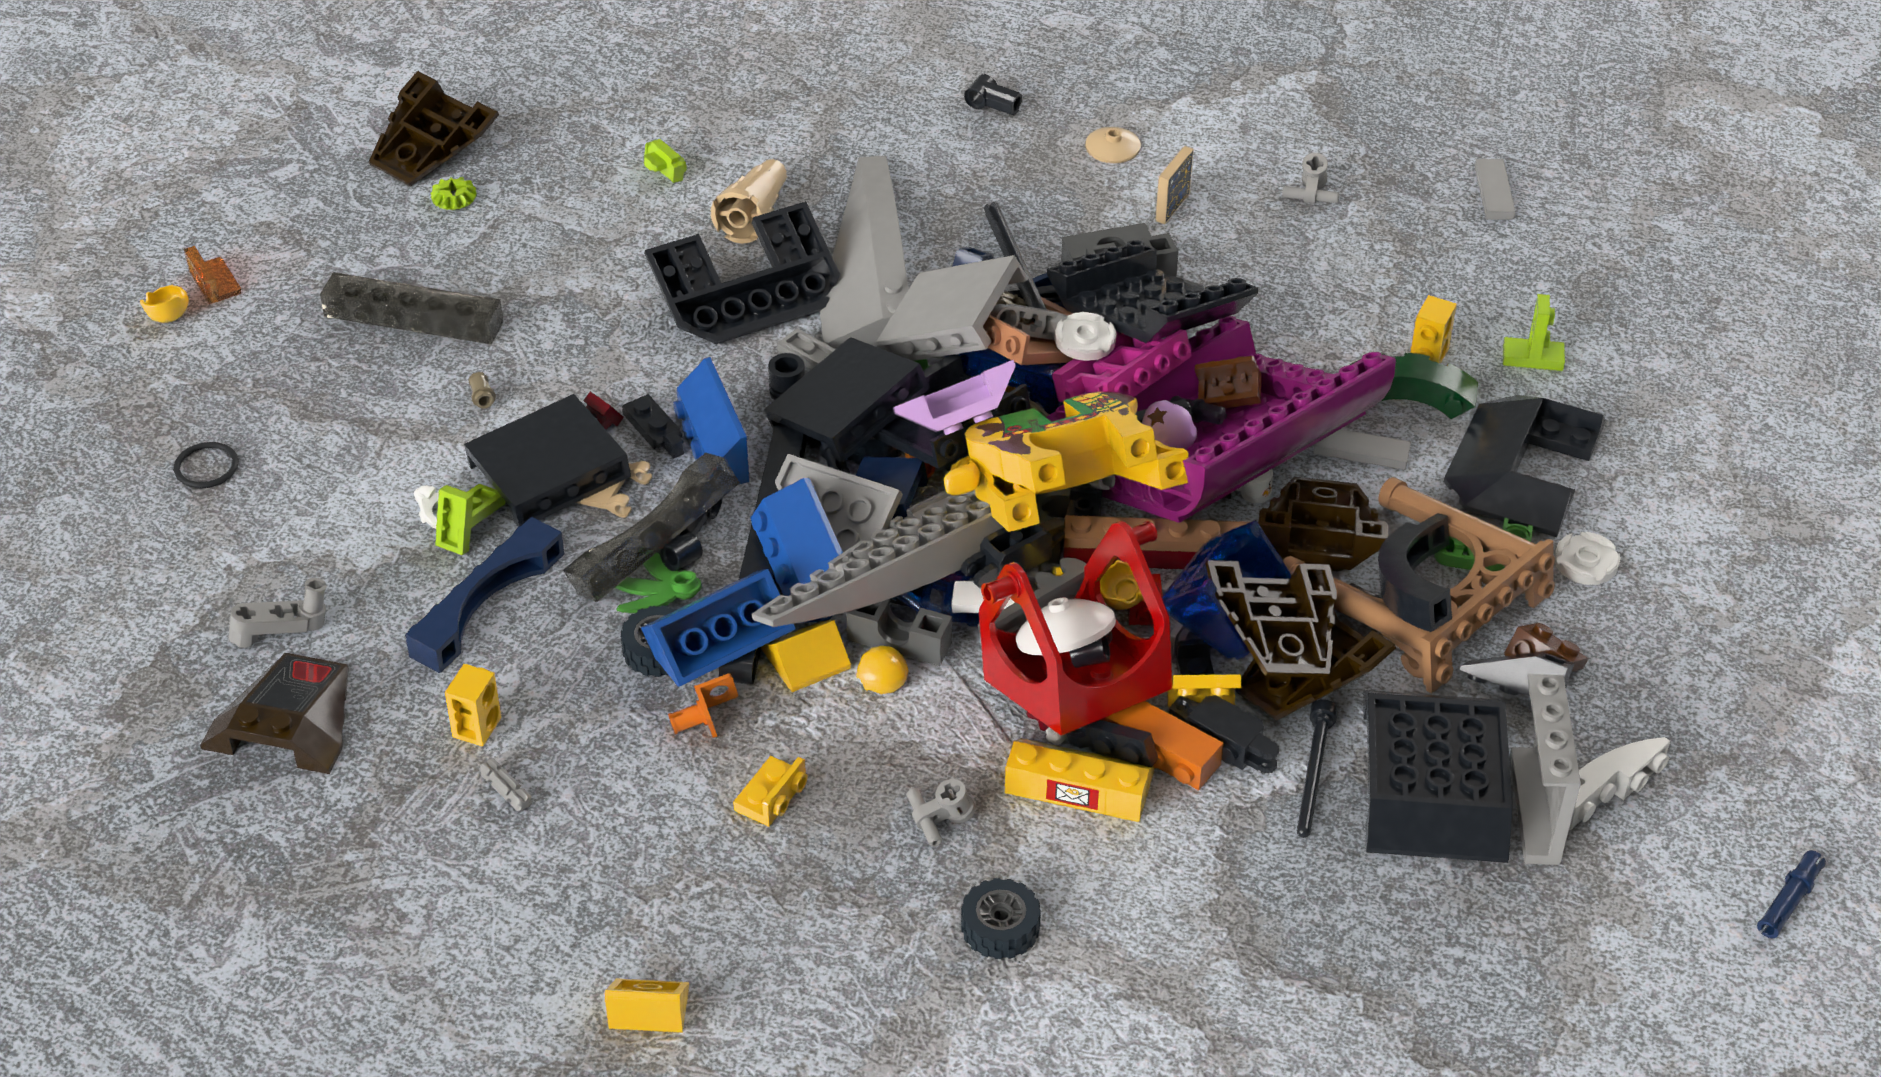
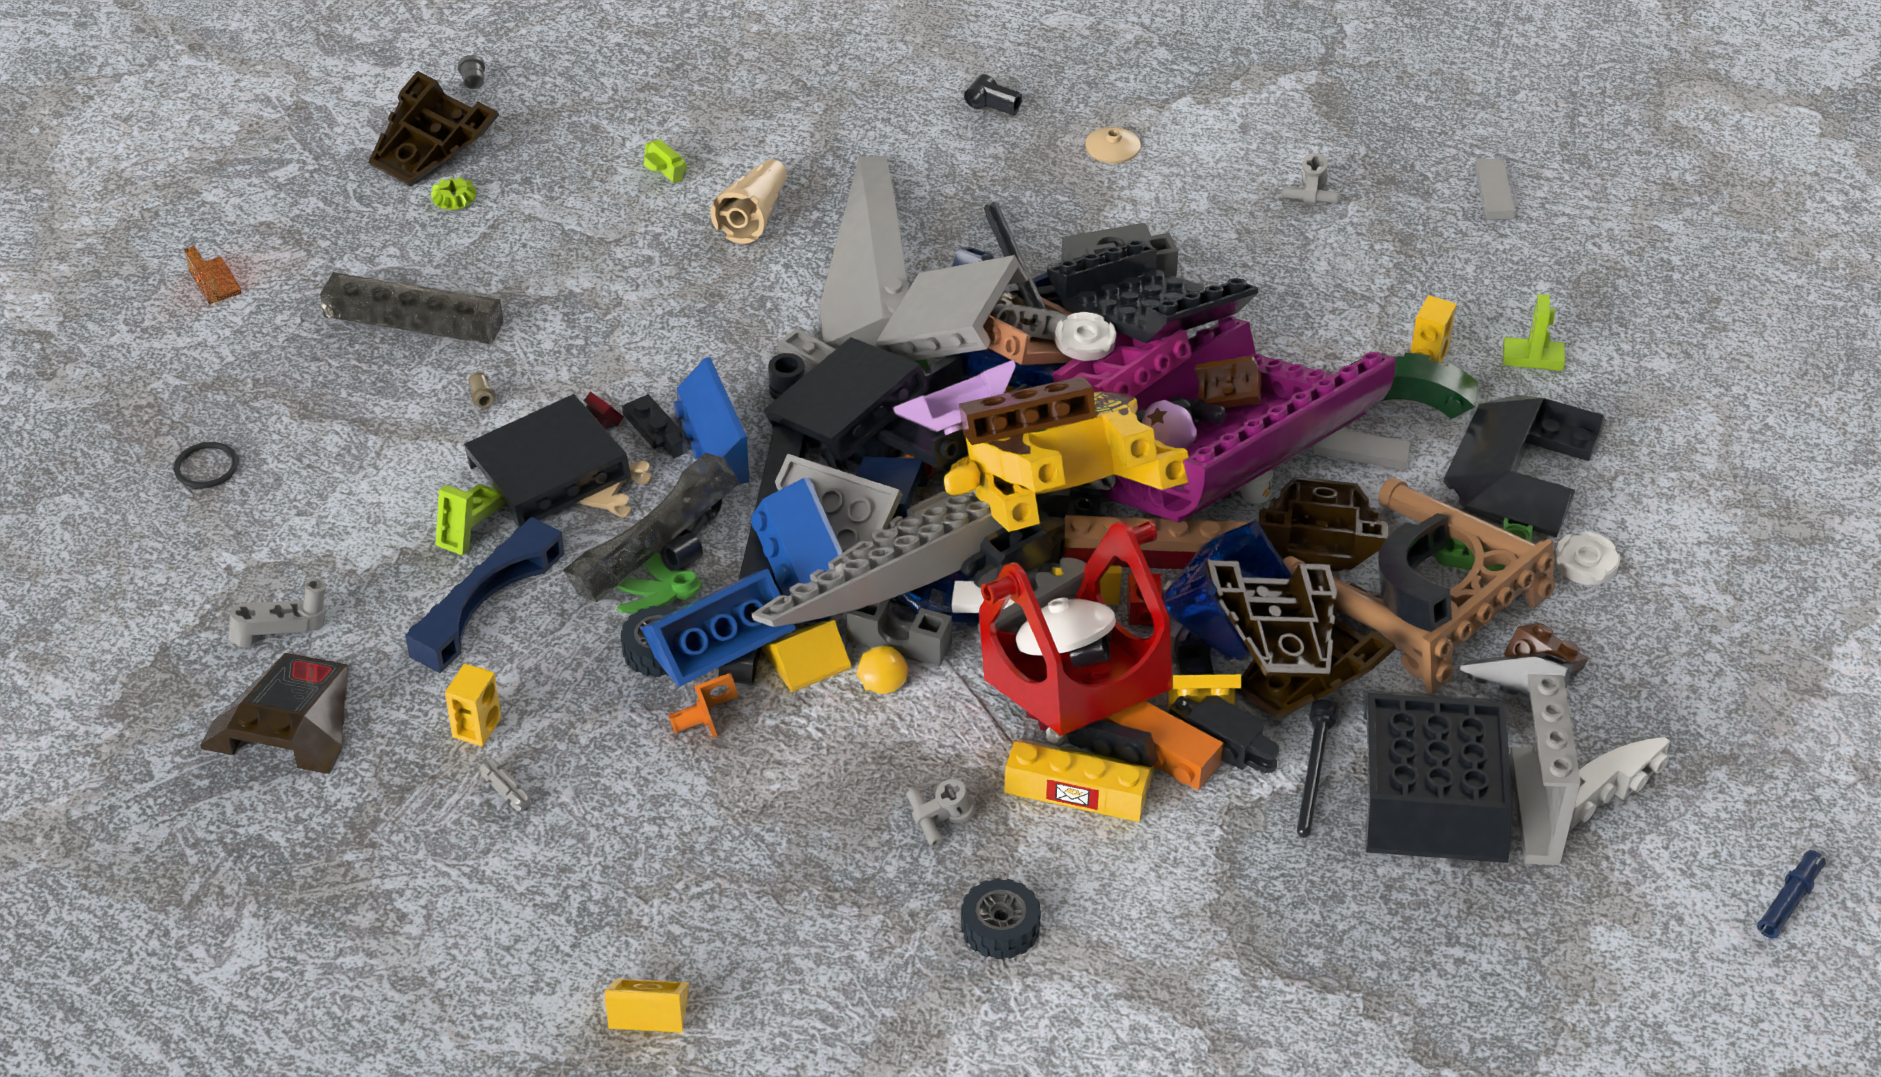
(166, 303): yellow hair -> none
(427, 498): white piece -> none
(472, 69): none -> dark grey piece
(719, 311): black slope -> none
(771, 790): yellow bracket -> none
(1027, 410): none -> reddish brown brick
(1120, 587): yellow hair -> none
(1174, 185): tile -> none

